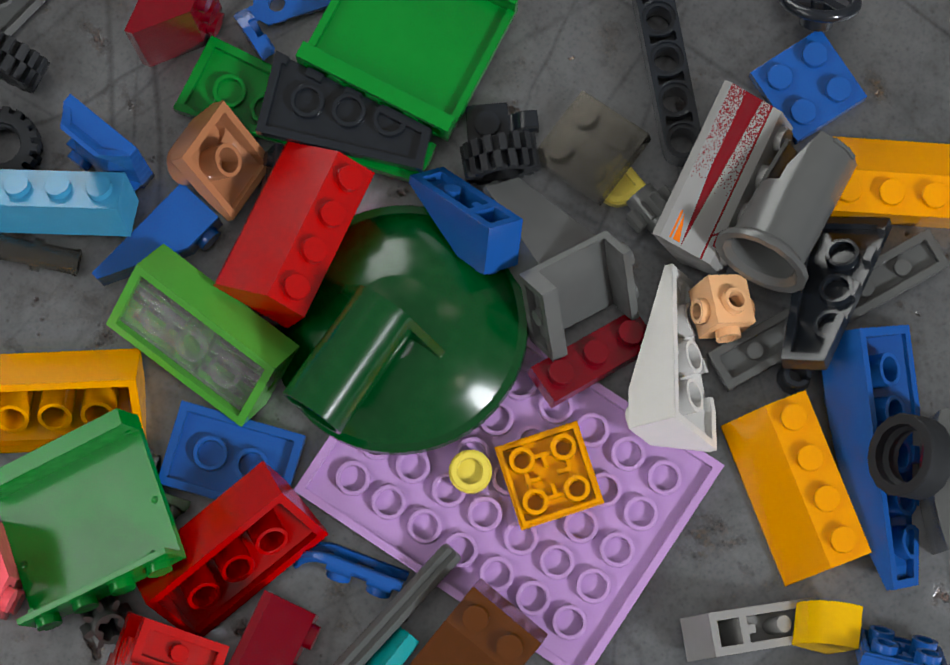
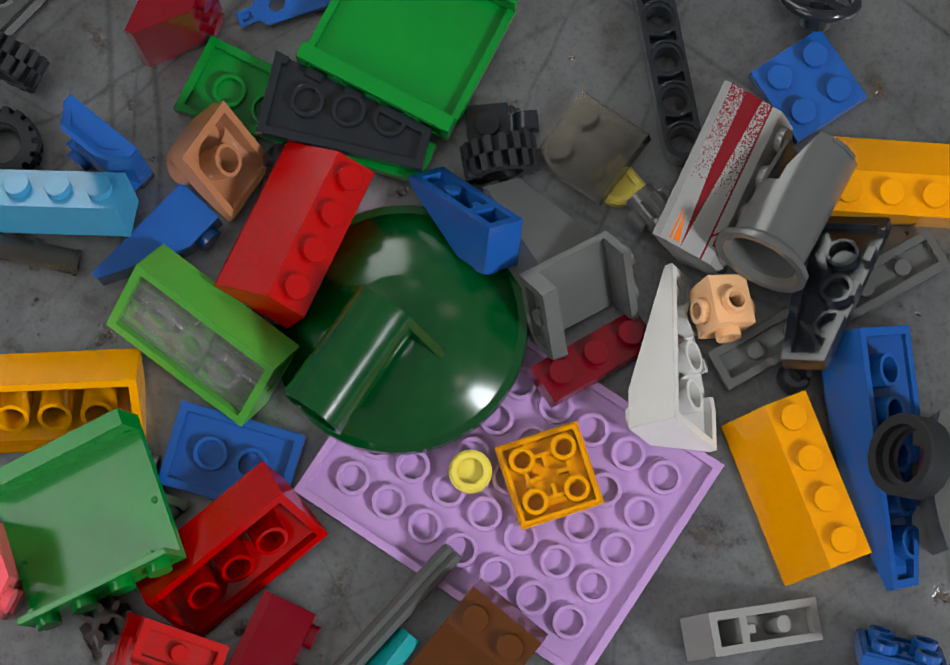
(258, 40): blue tile -> none
(344, 564): blue piece -> none
(827, 626): yellow brick -> none

